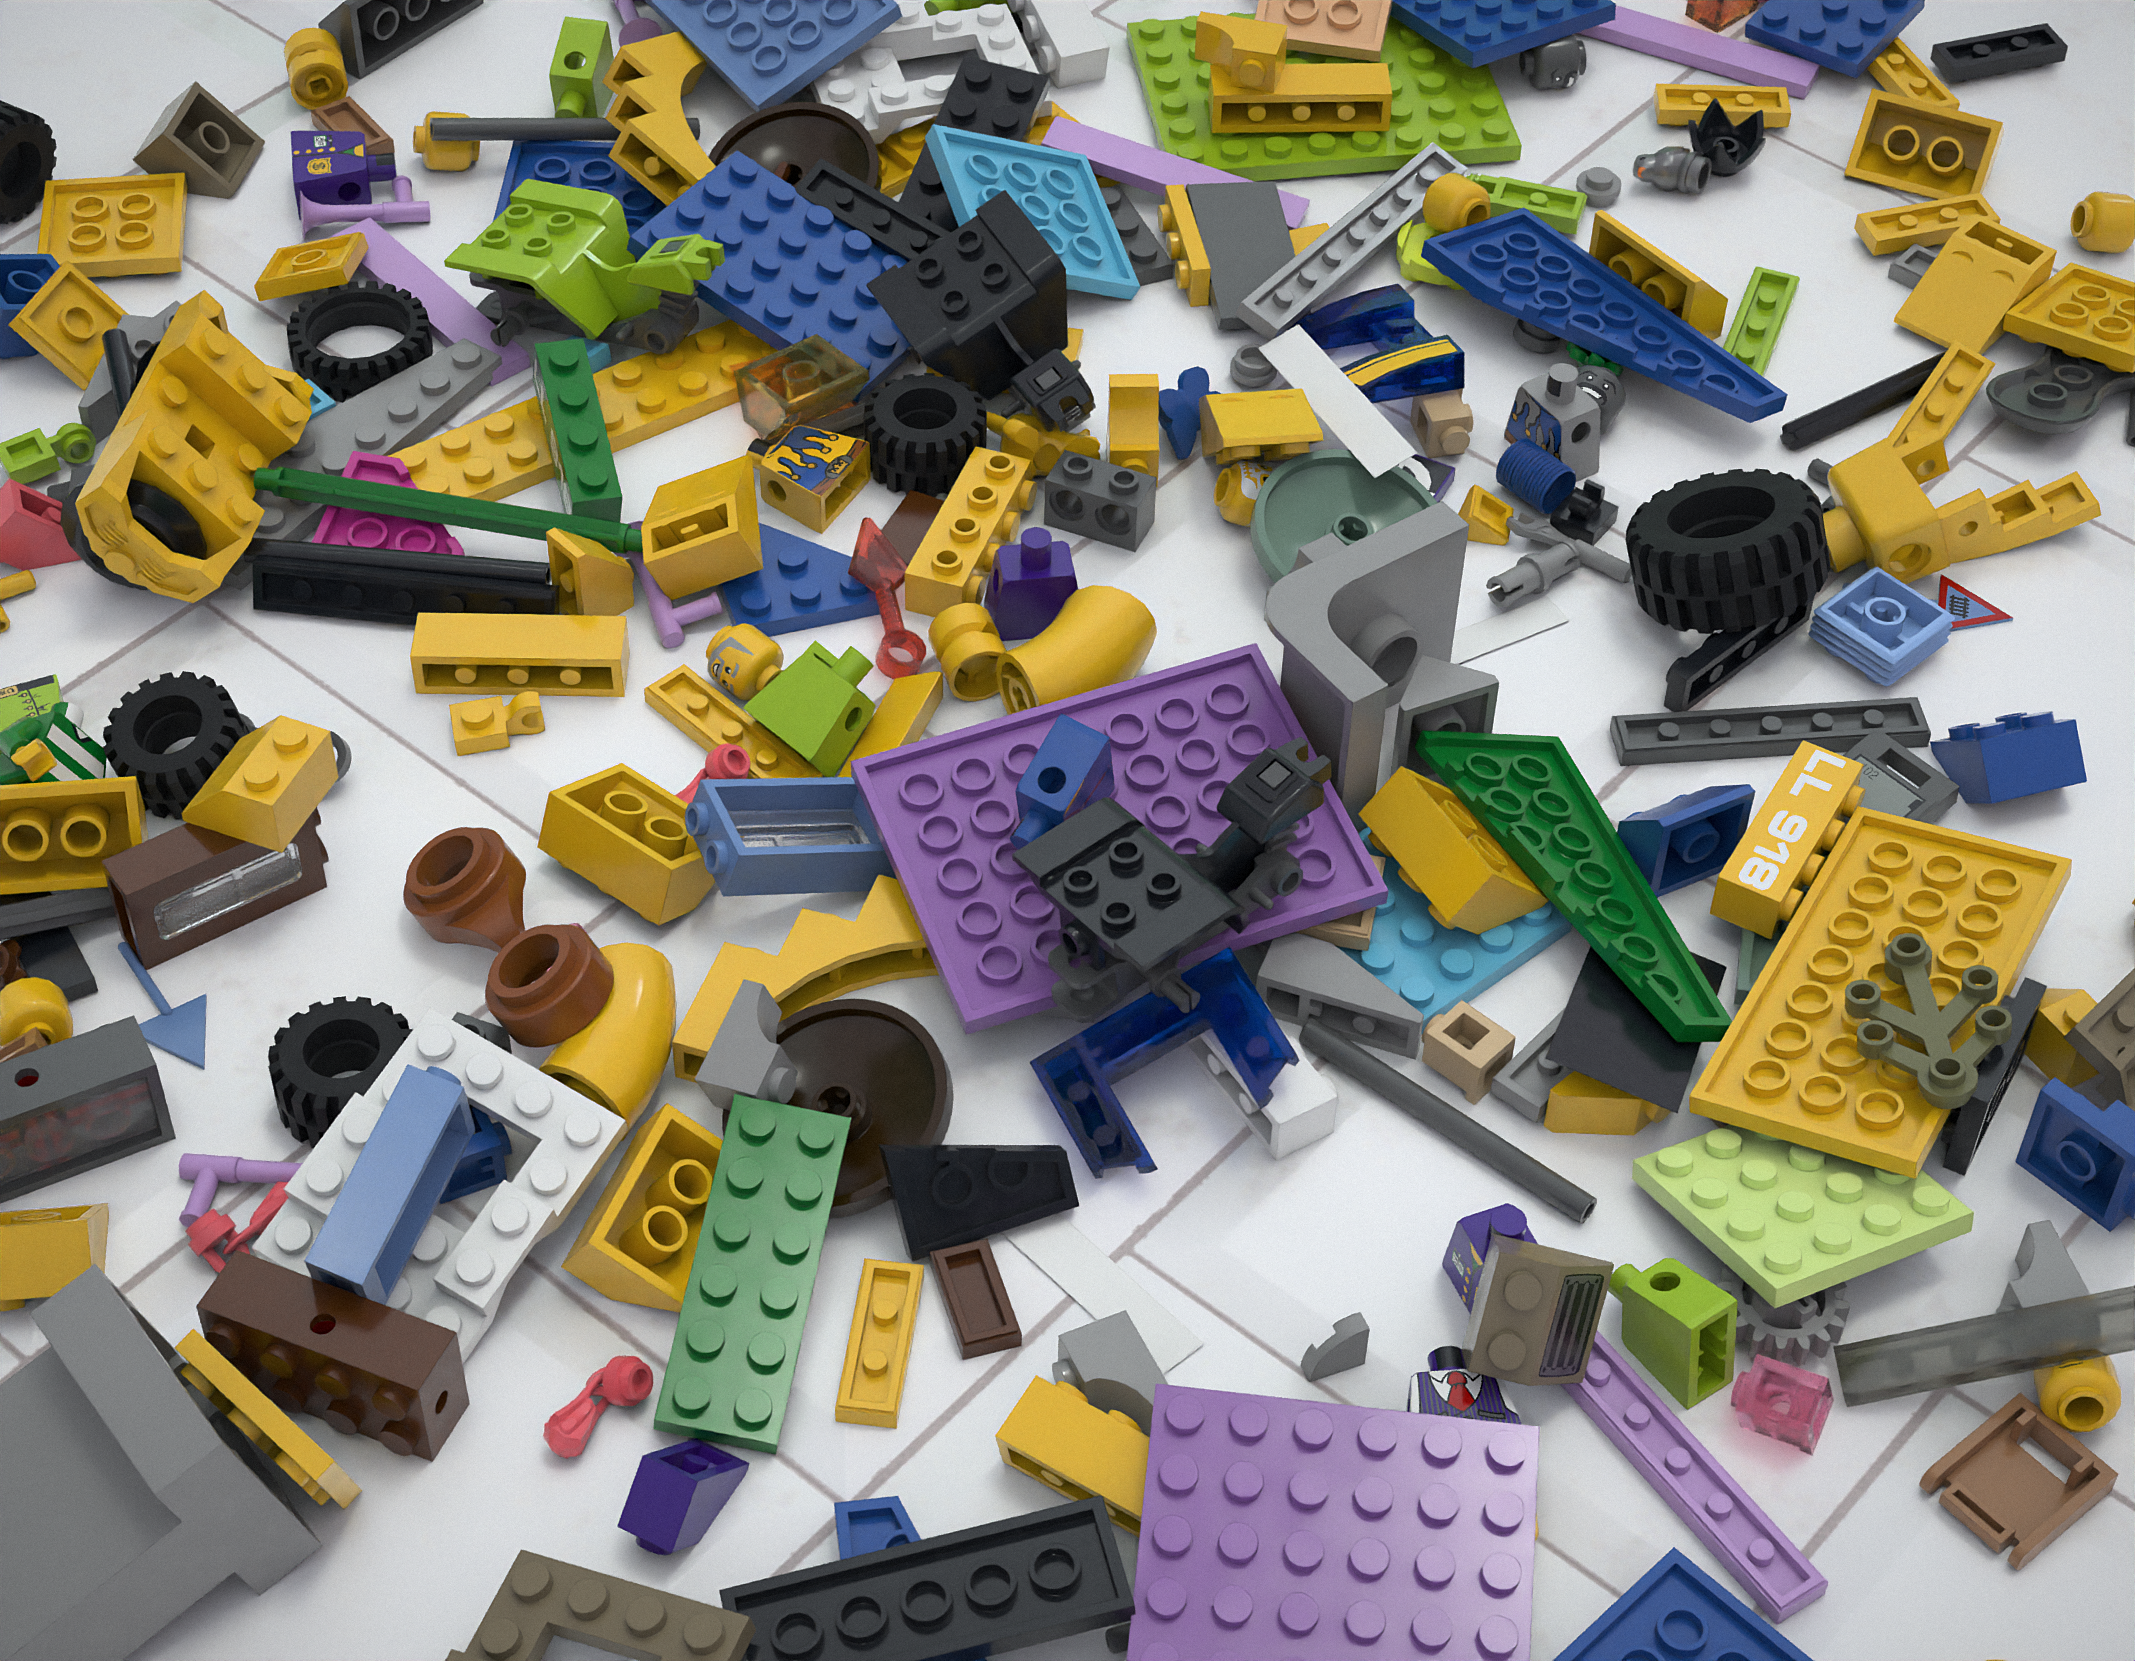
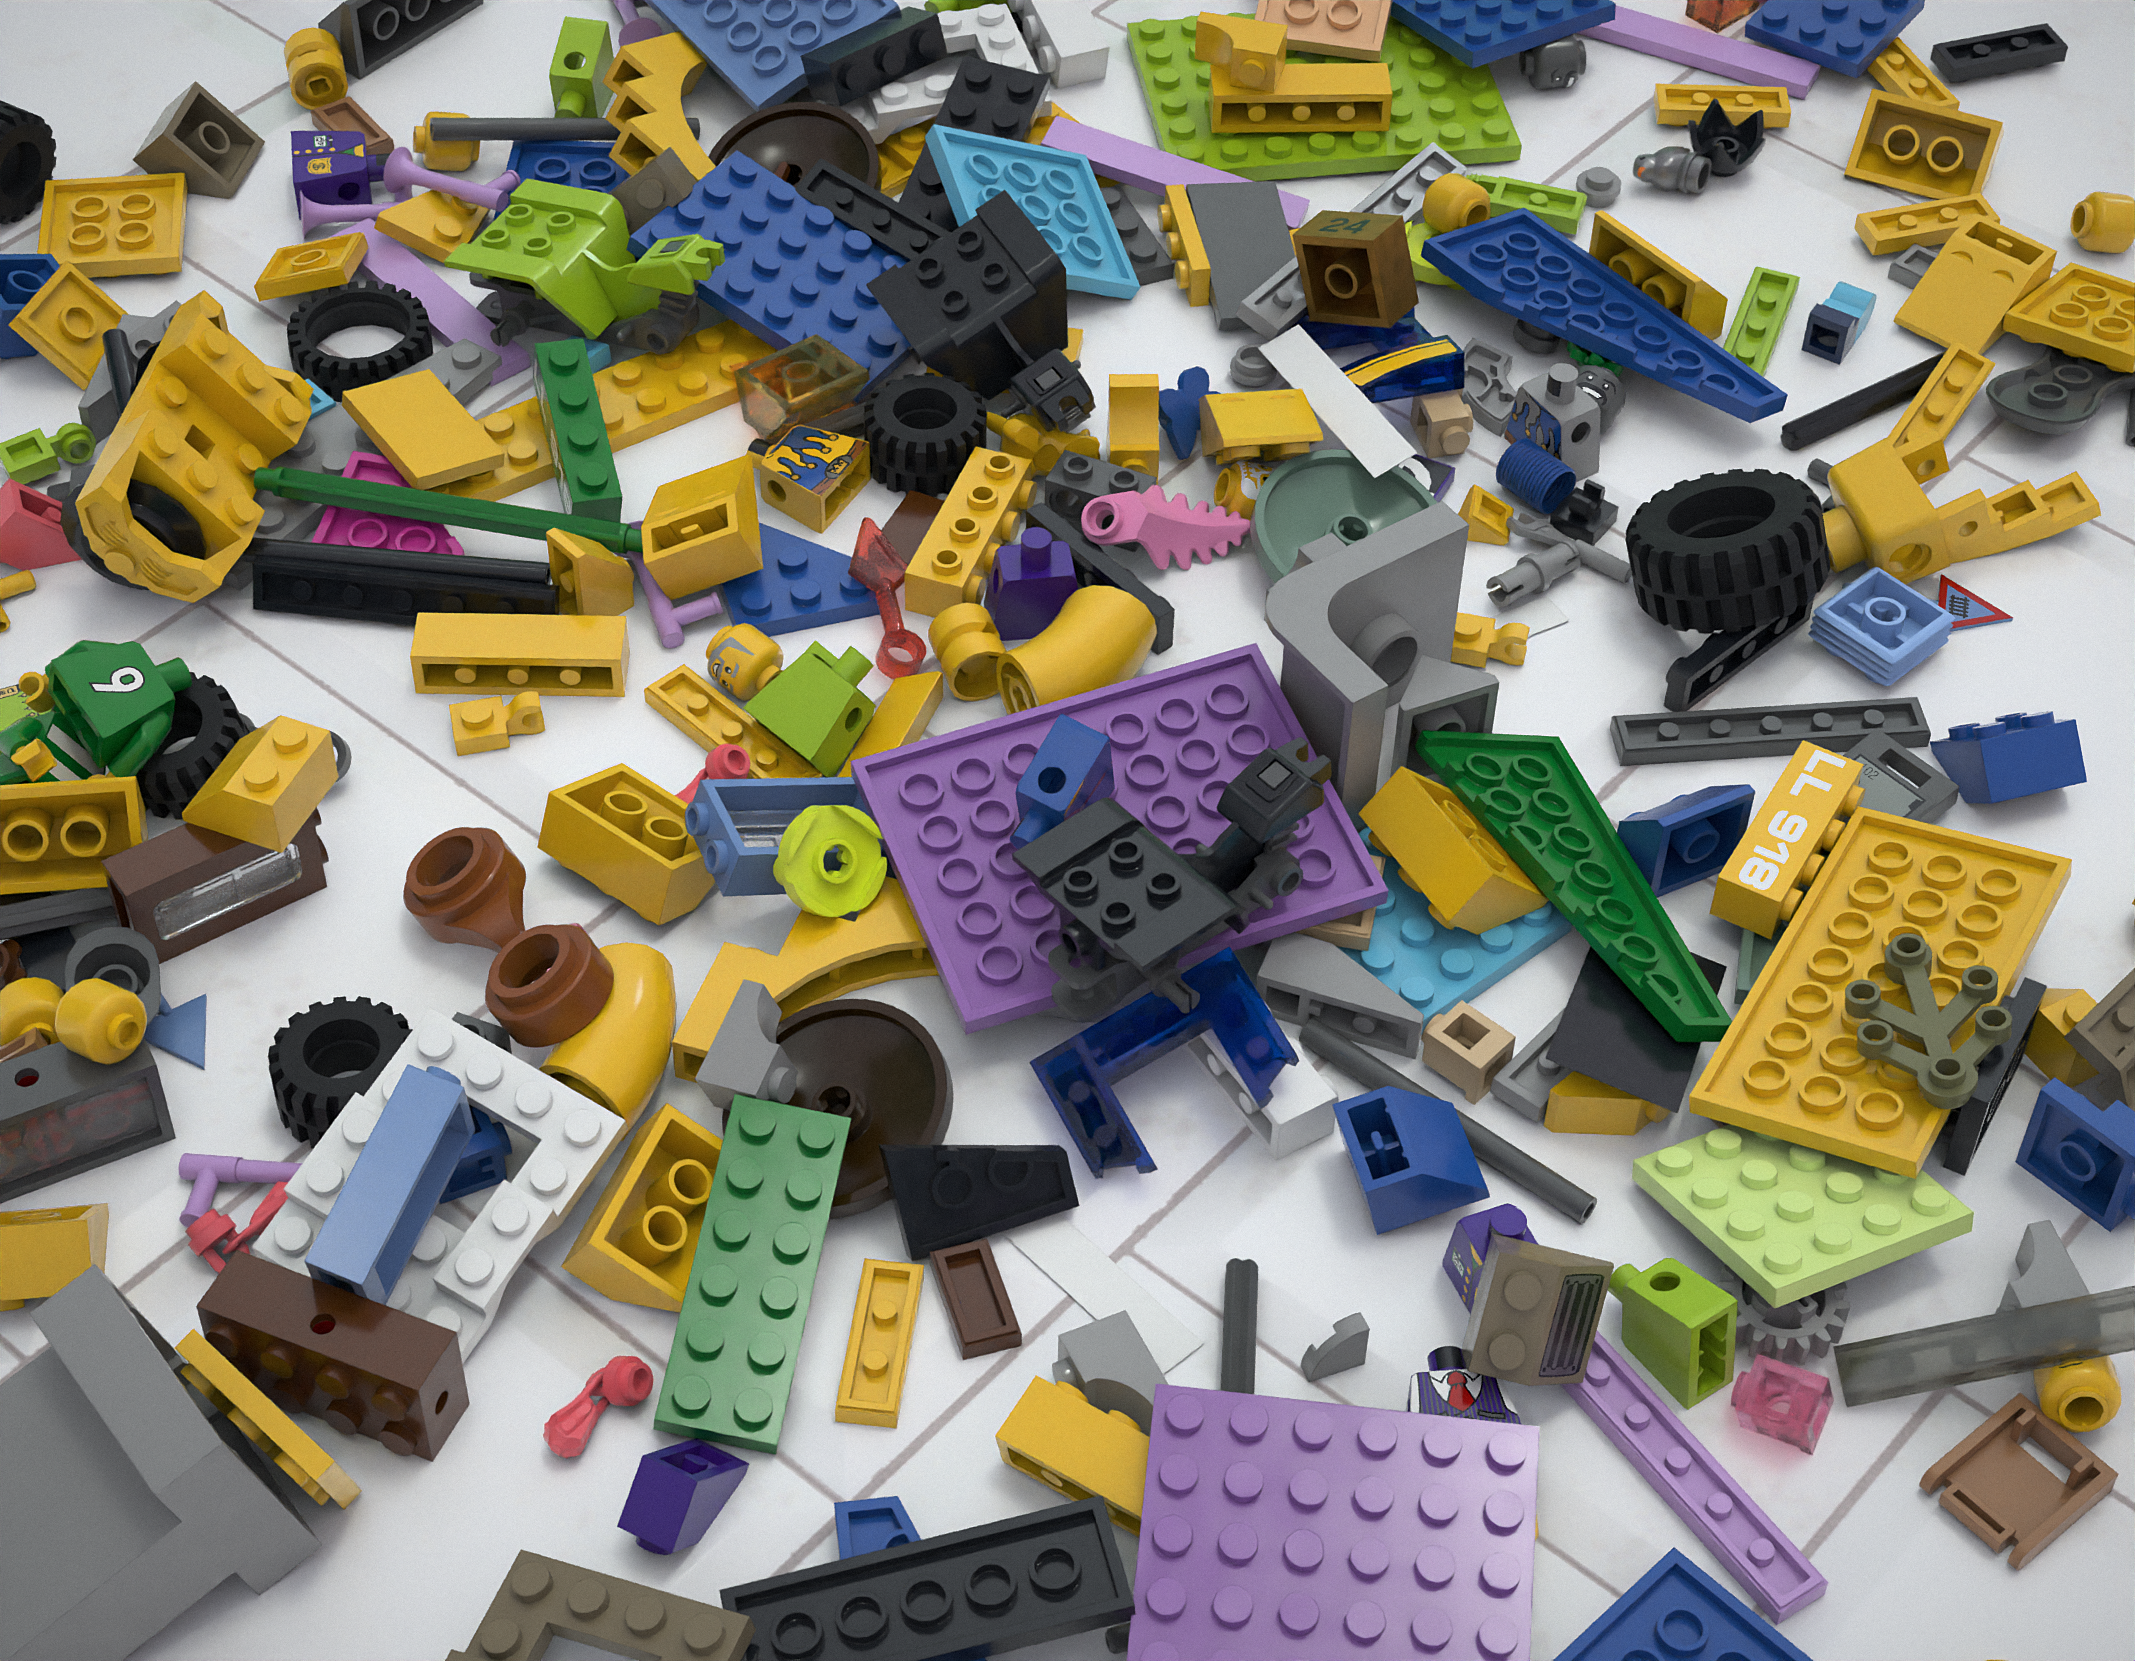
(97, 1018): none -> yellow head
(111, 700): none -> green torso
(119, 958): none -> dark grey piece
(402, 171): none -> lavender piece
(422, 429): none -> yellow tile
(433, 223): none -> yellow wing
(653, 188): none -> dark tan brick
(802, 865): none -> neon yellow plate
(874, 56): none -> black brick
(1098, 569): none -> black plate
(1163, 526): none -> bright pink plant
(1239, 1326): none -> dark grey axle
(1356, 268): none -> pearl gold brick
(1408, 1156): none -> blue slope
(1478, 640): none -> yellow plate
(1487, 385): none -> light grey tile
(1840, 316): none -> dark blue leg

